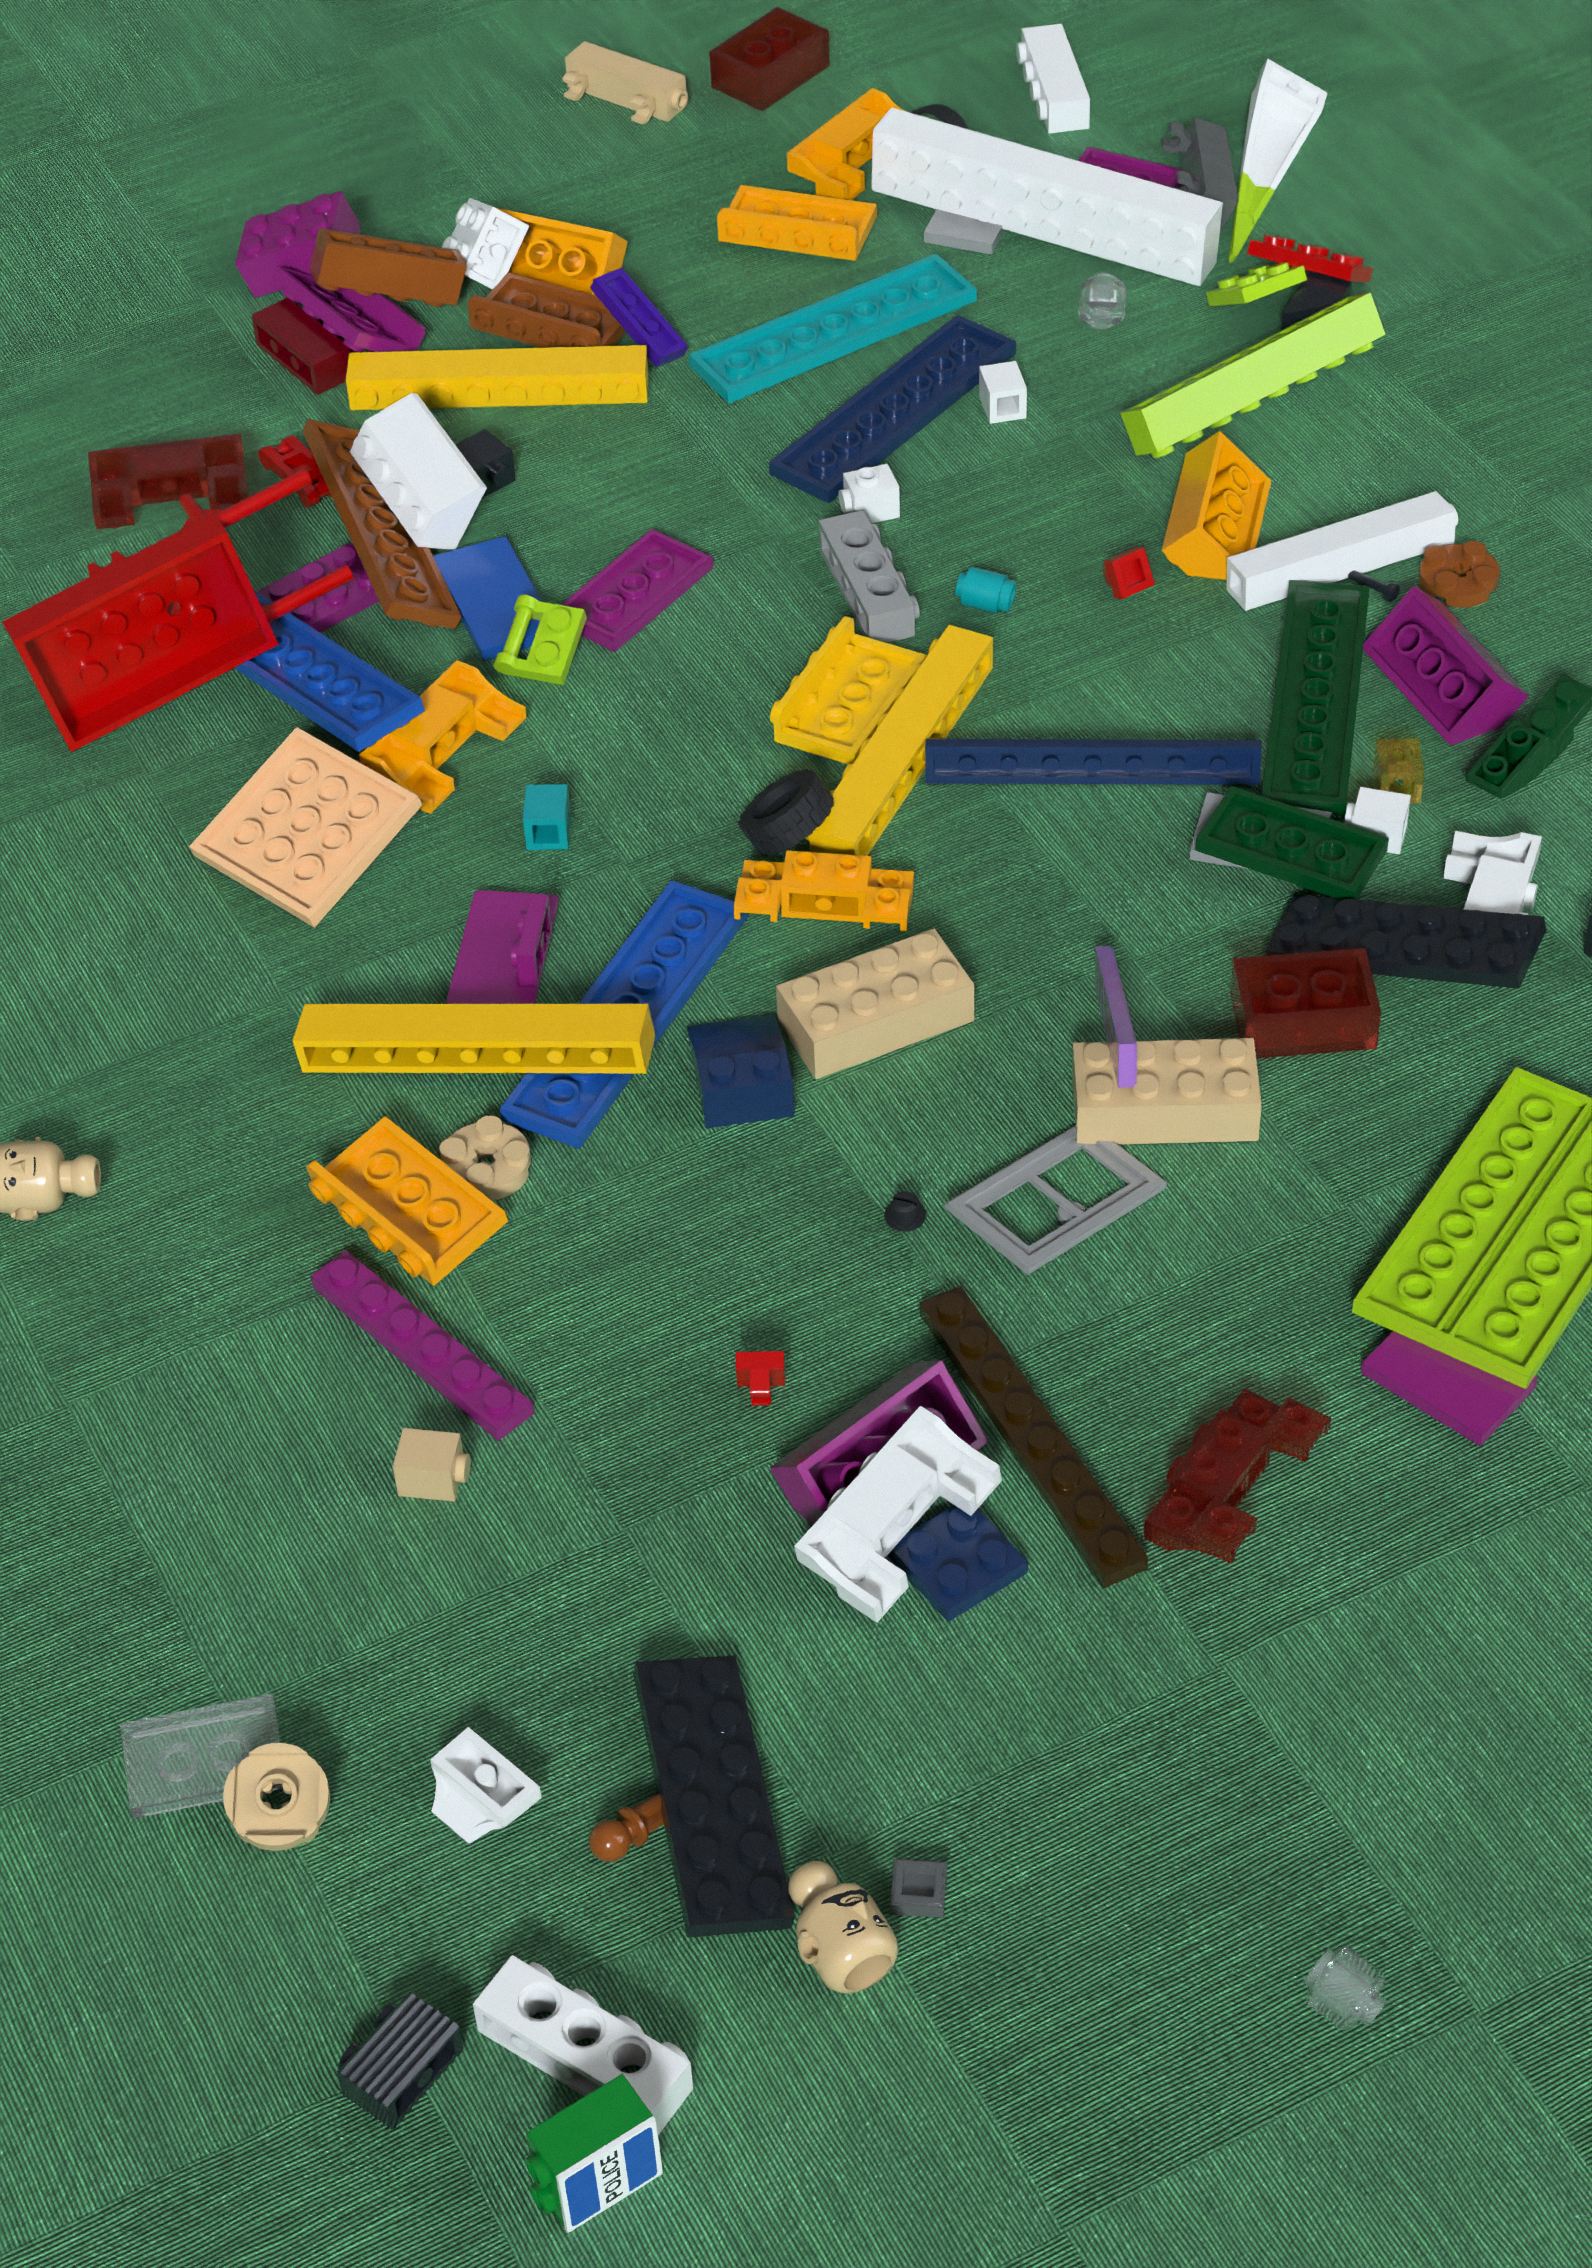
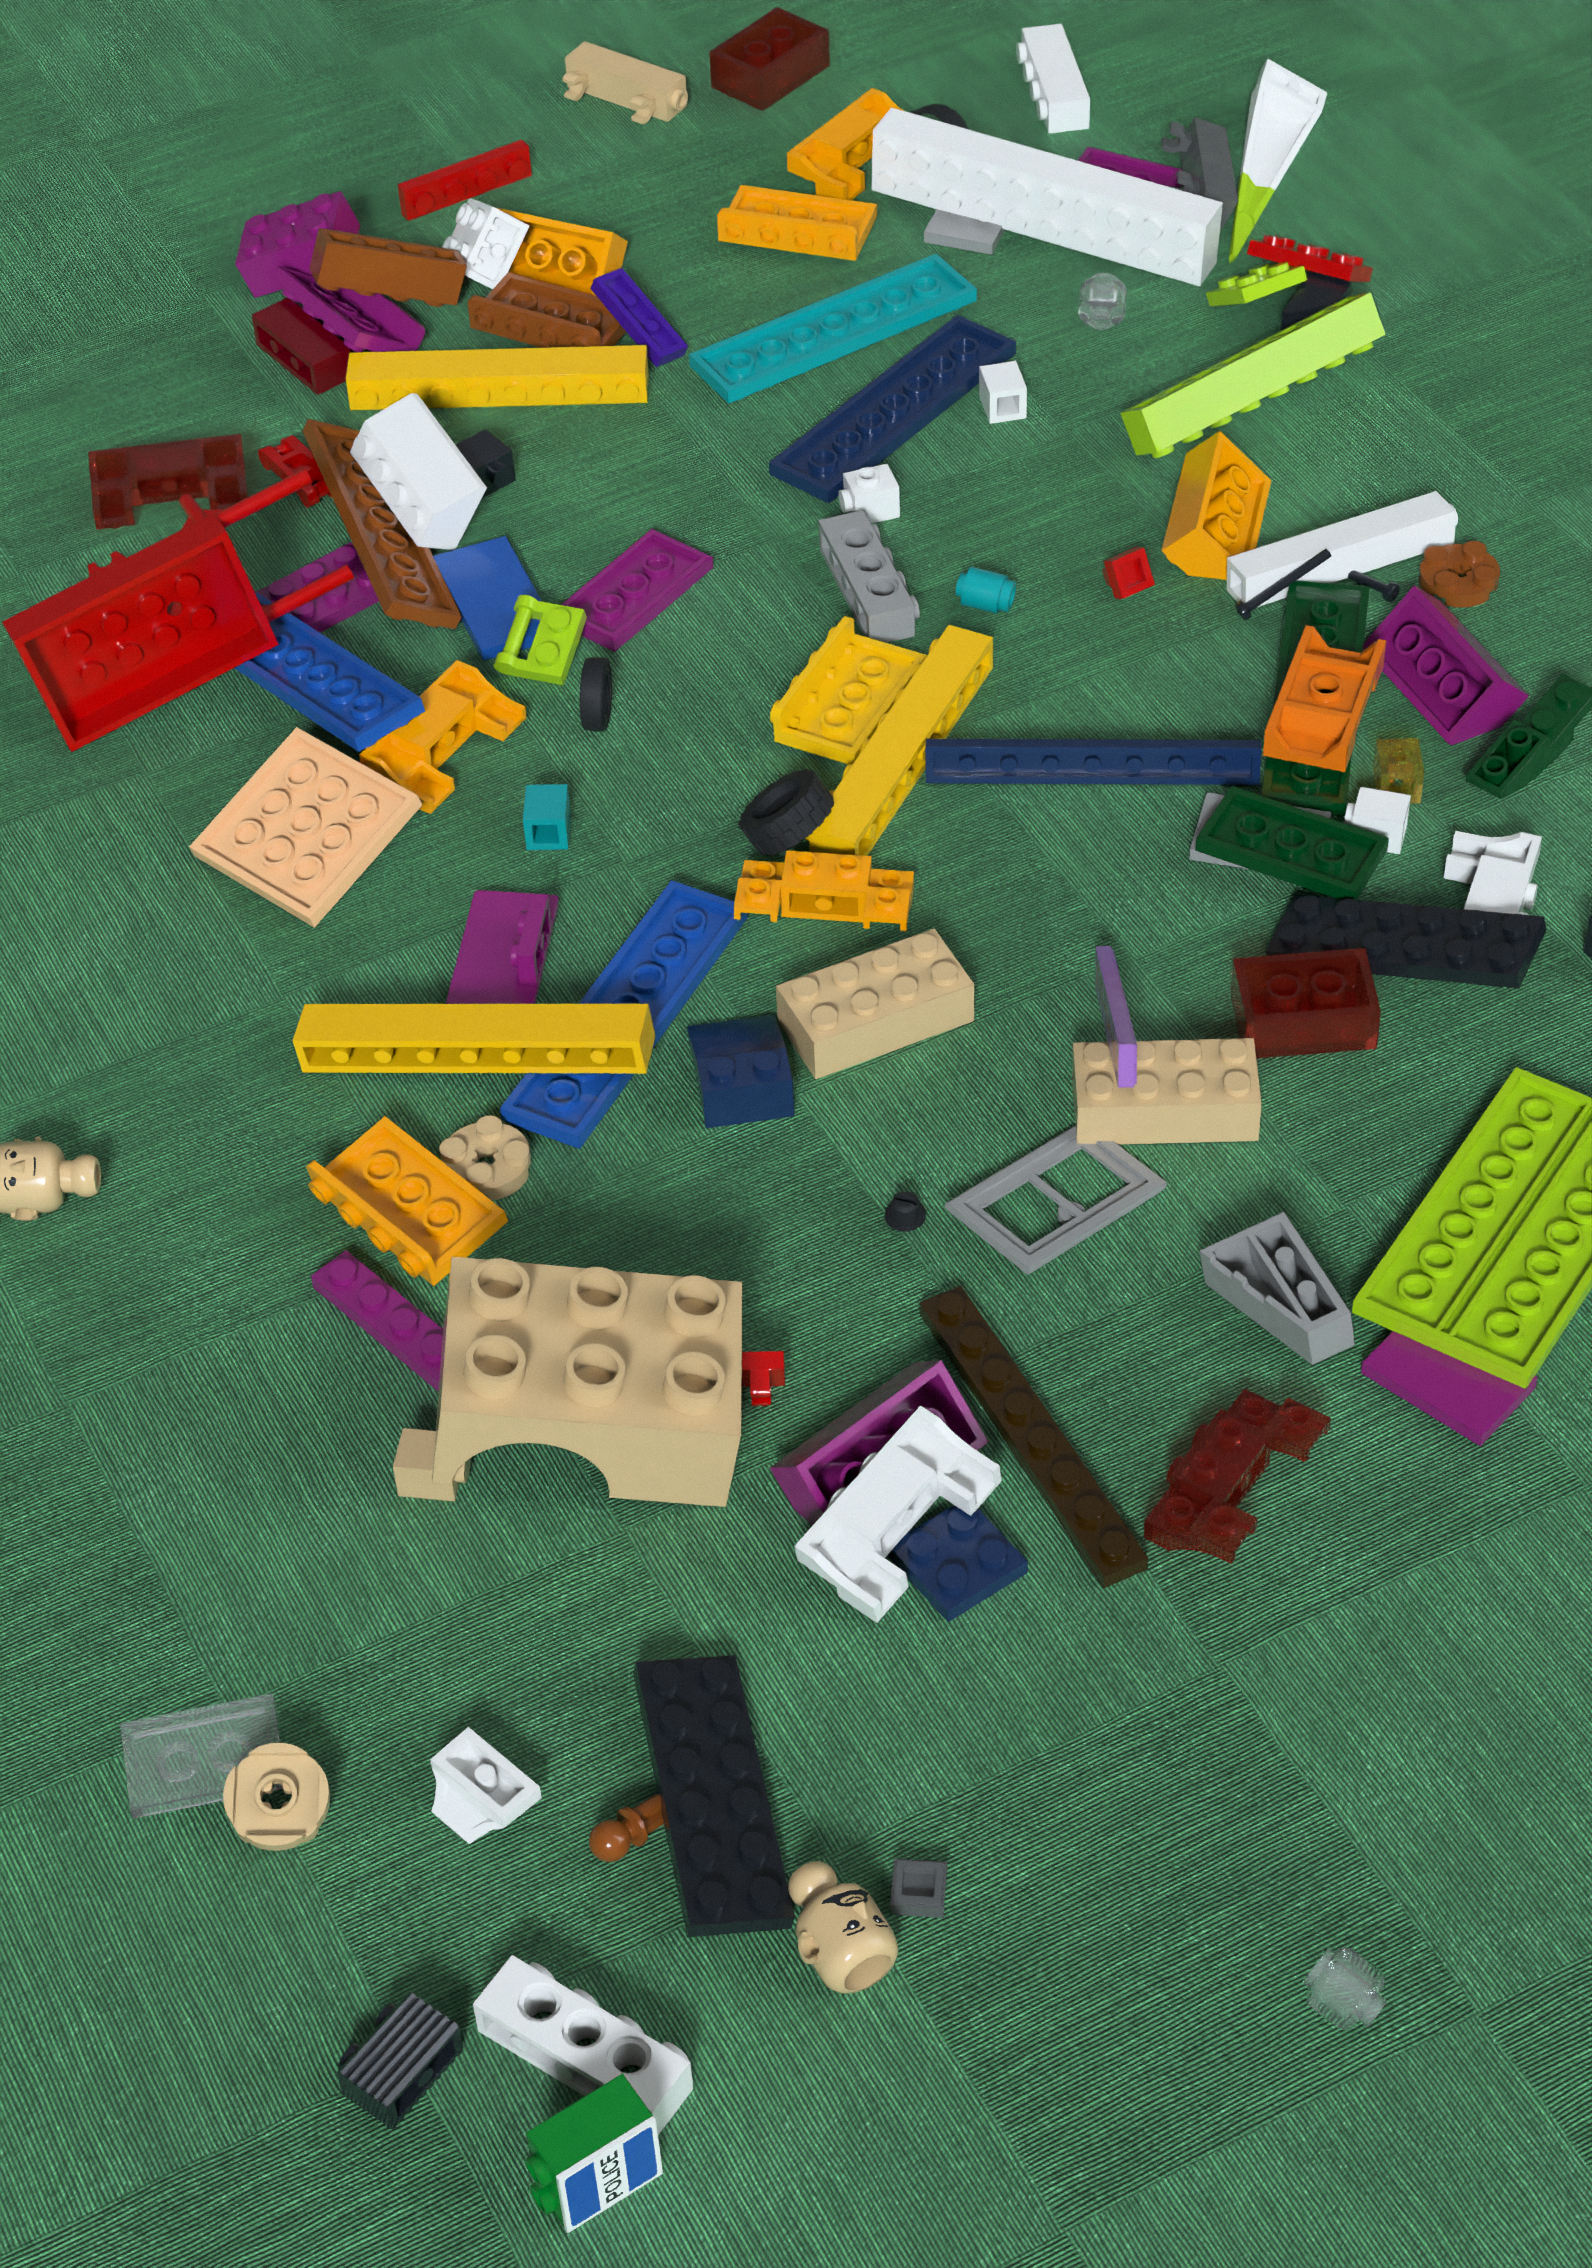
(464, 180): none -> red plate
(595, 694): none -> black tyre
(596, 1363): none -> tan piece
(1245, 609): none -> black piece
(1280, 1287): none -> light grey wedge
(1316, 725): none -> orange piece

